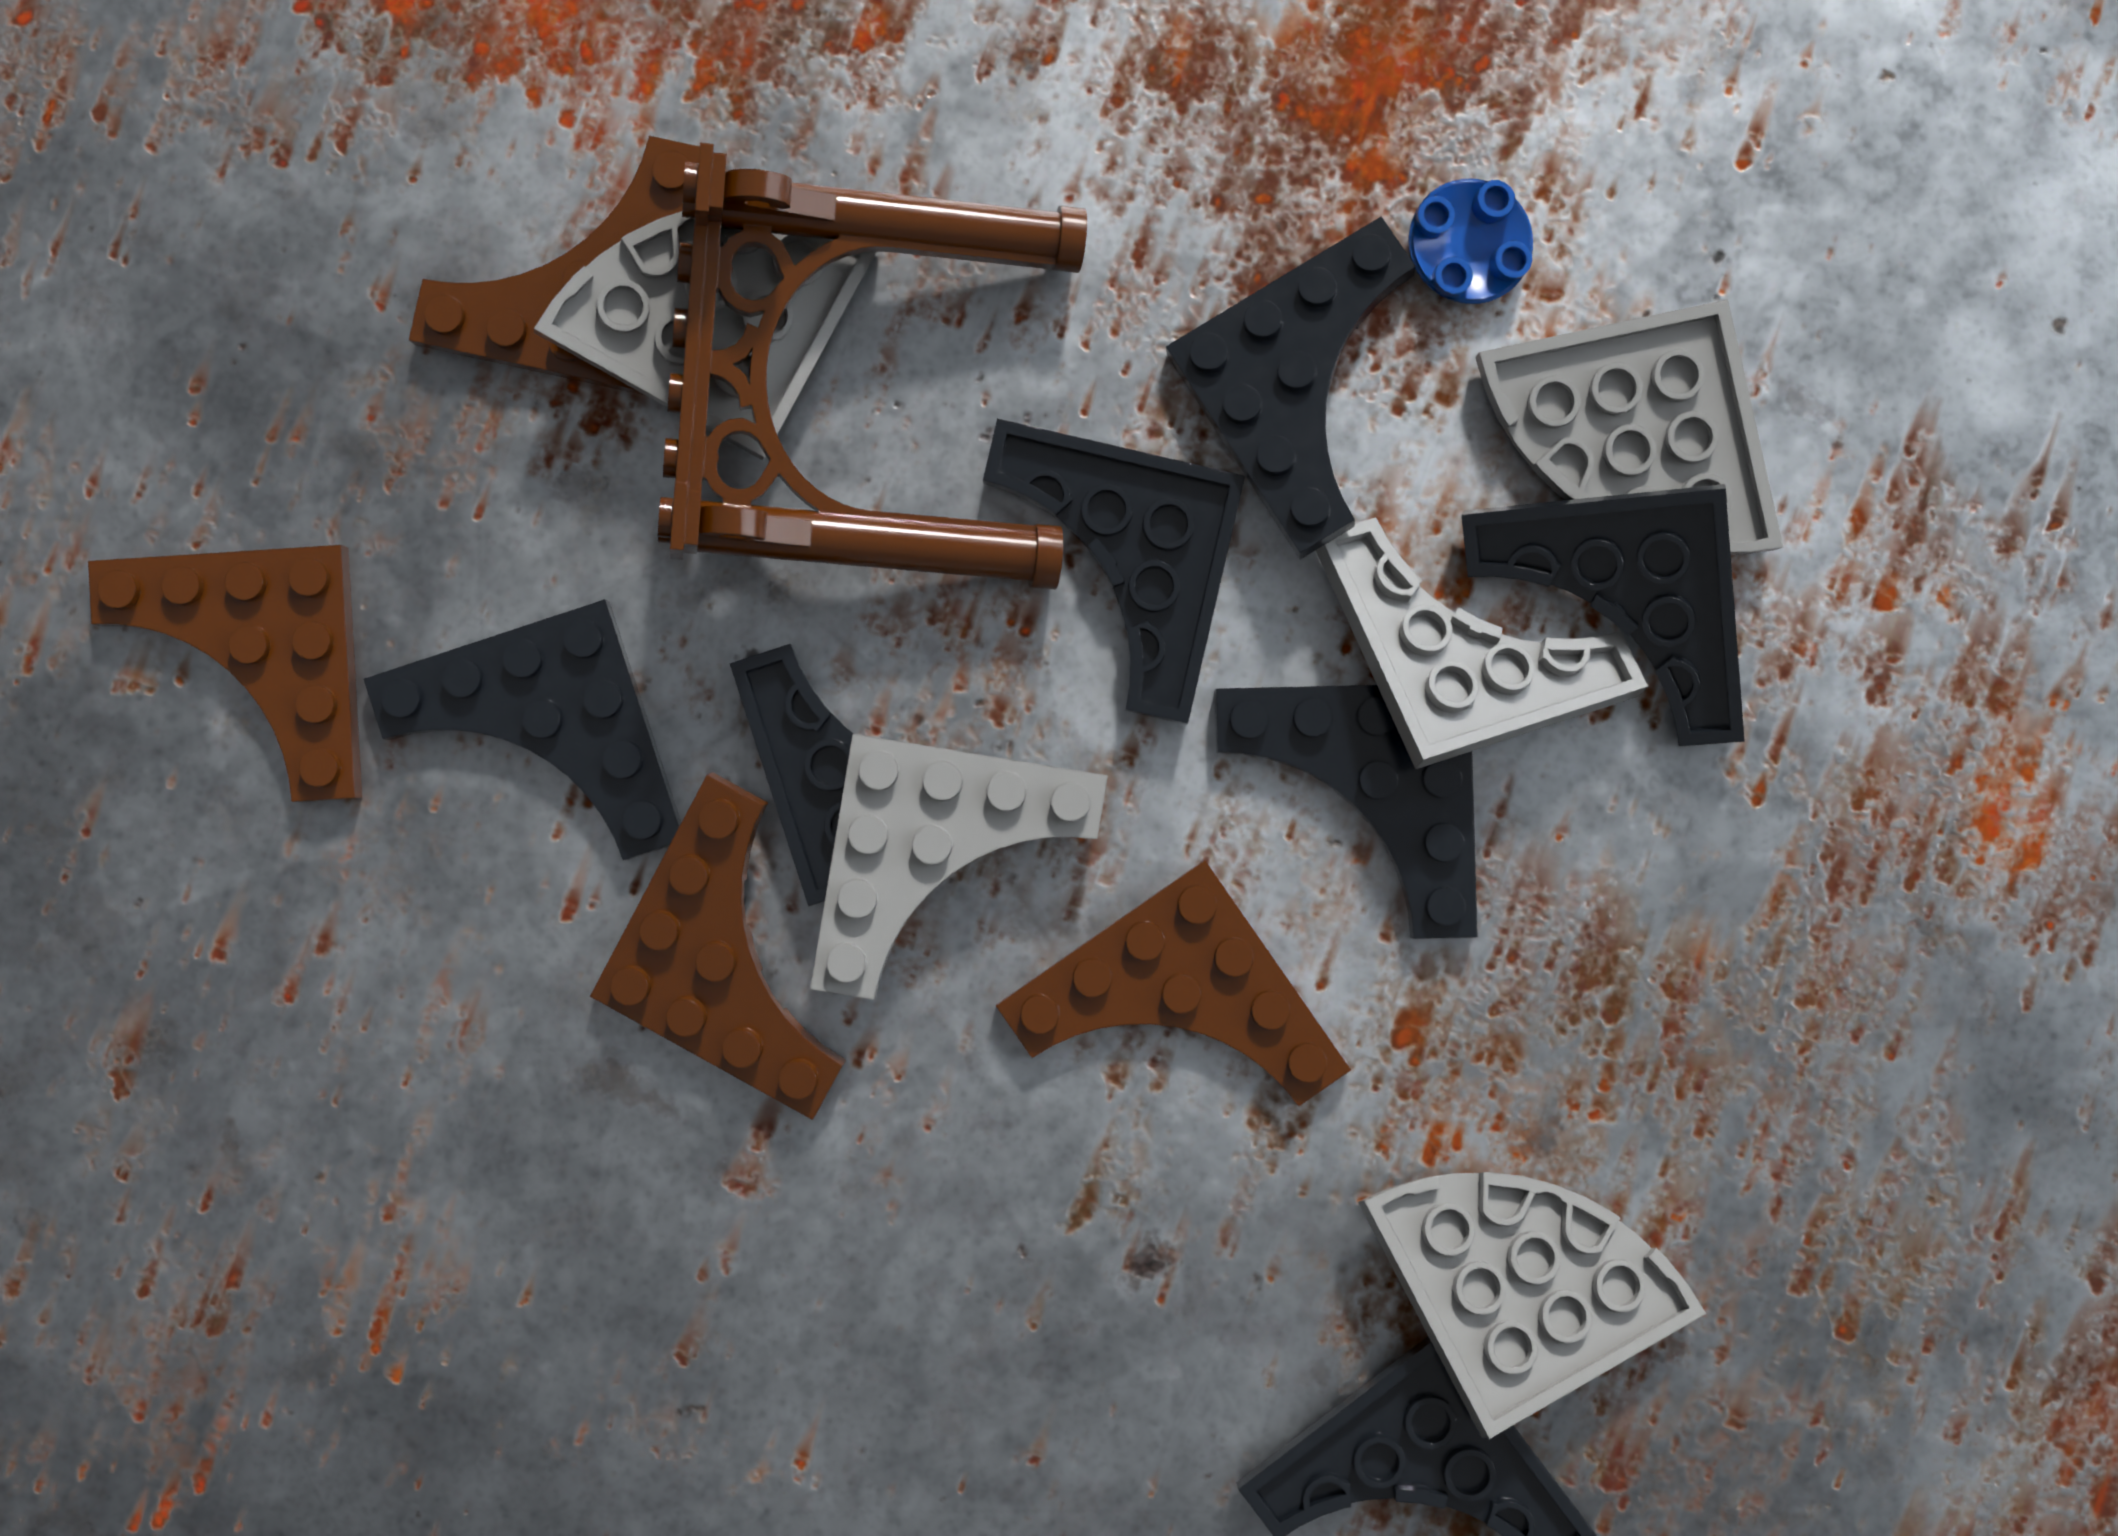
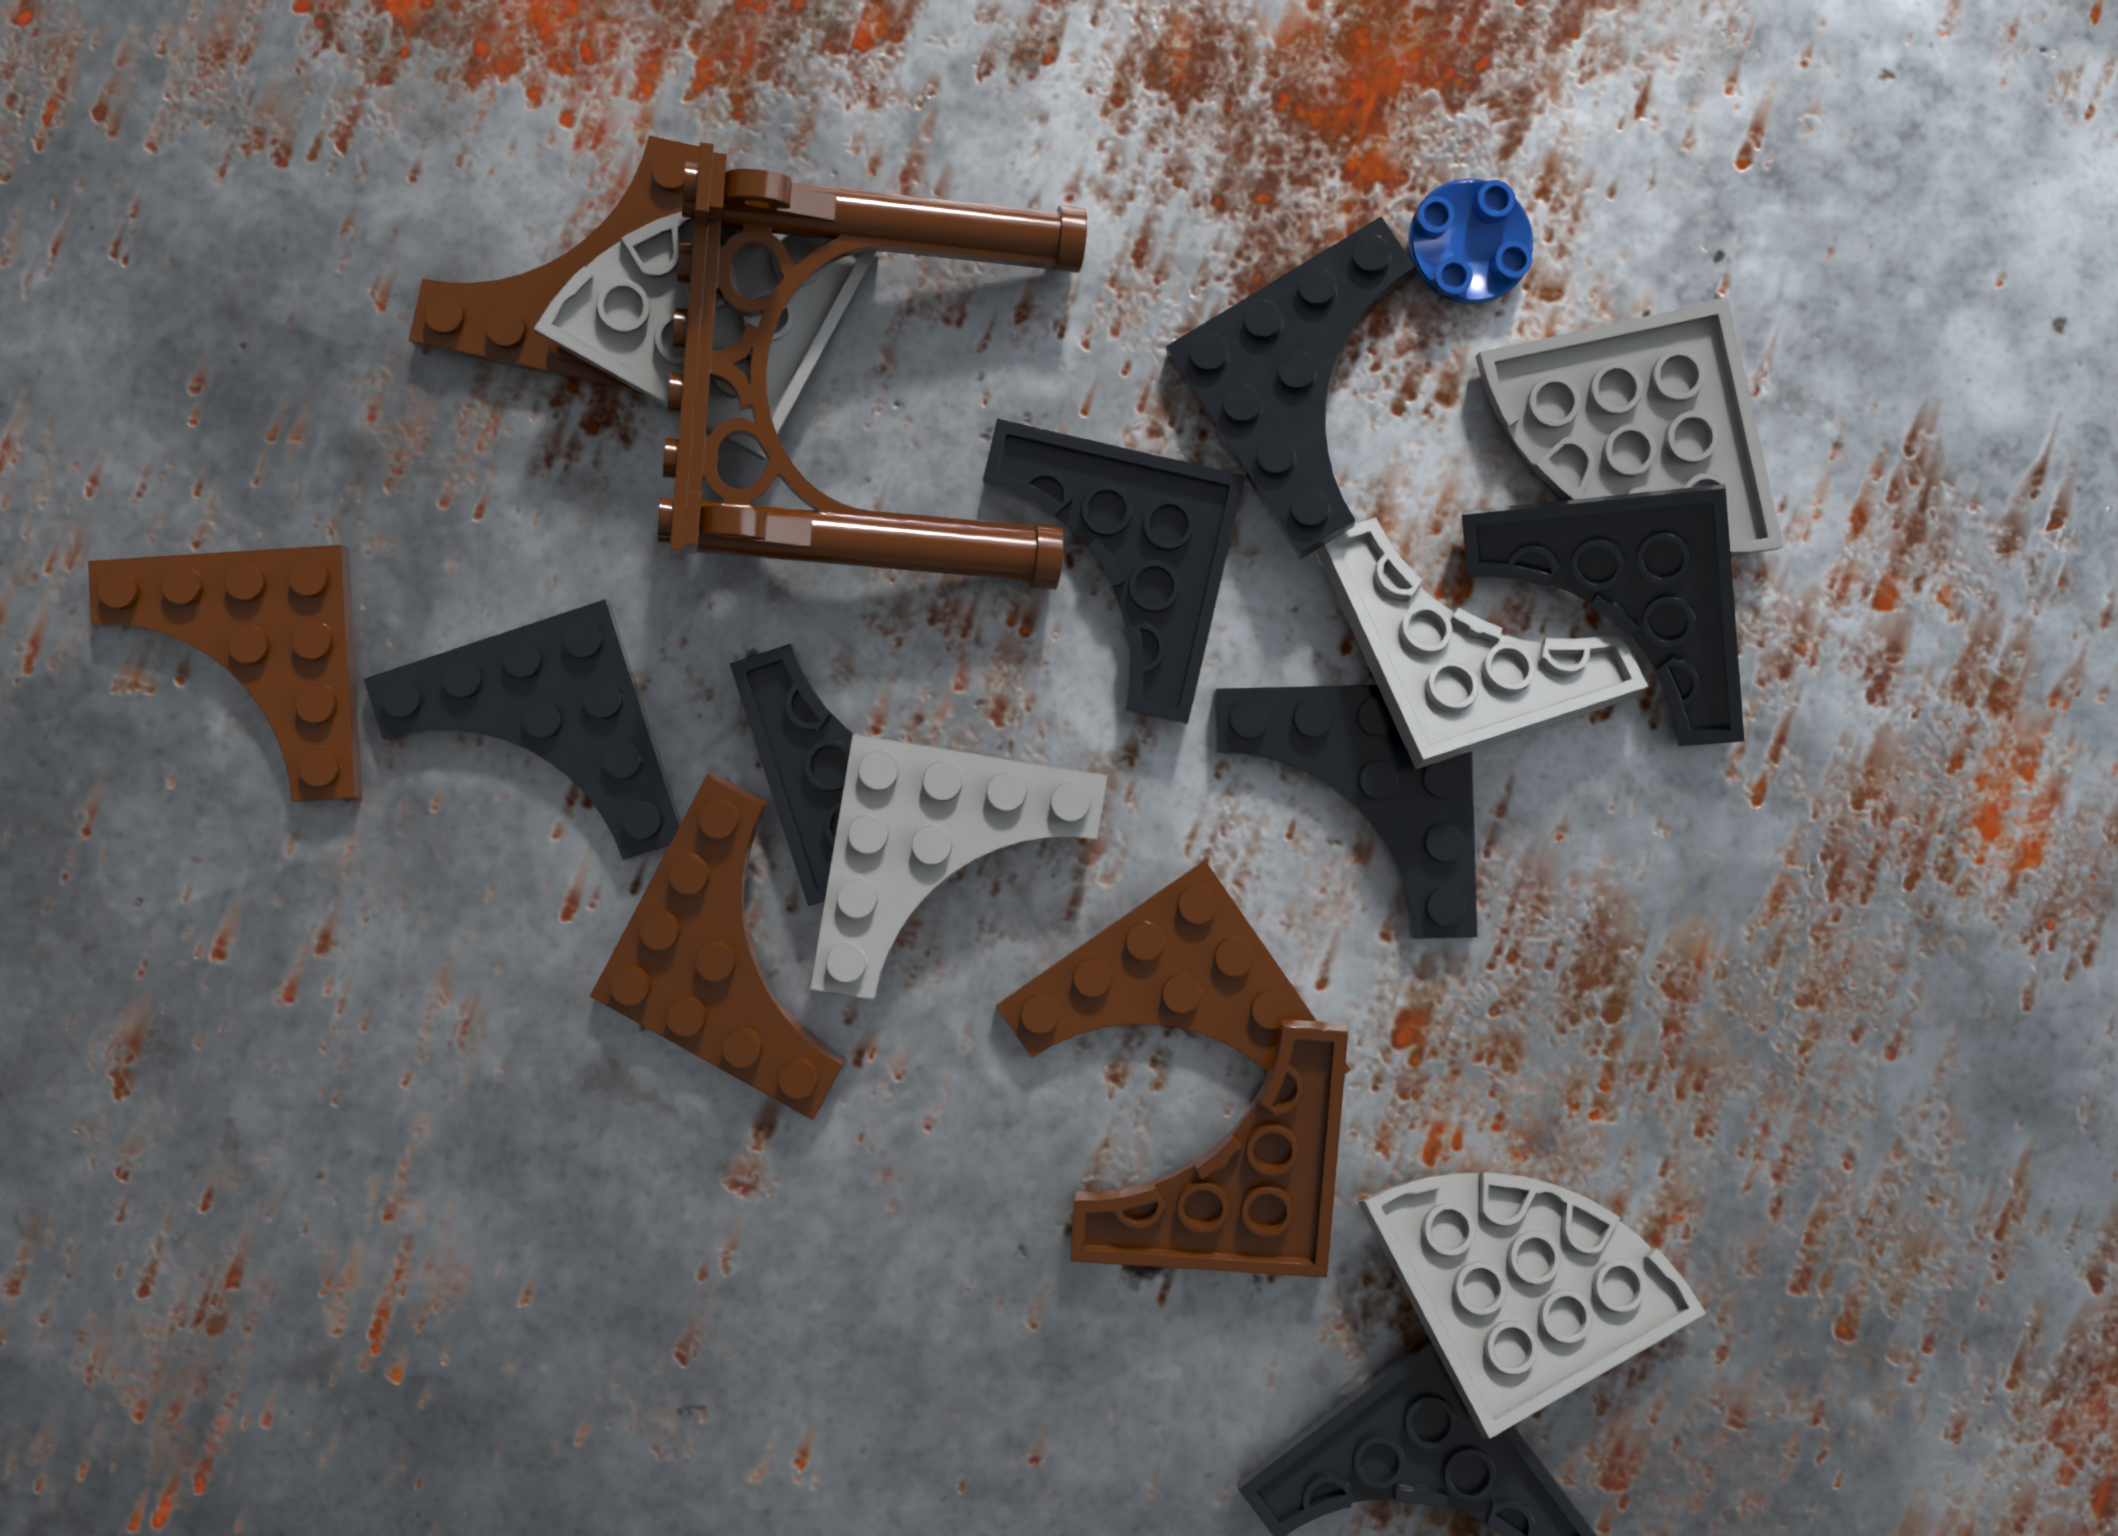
(1256, 1195): none -> reddish brown plate

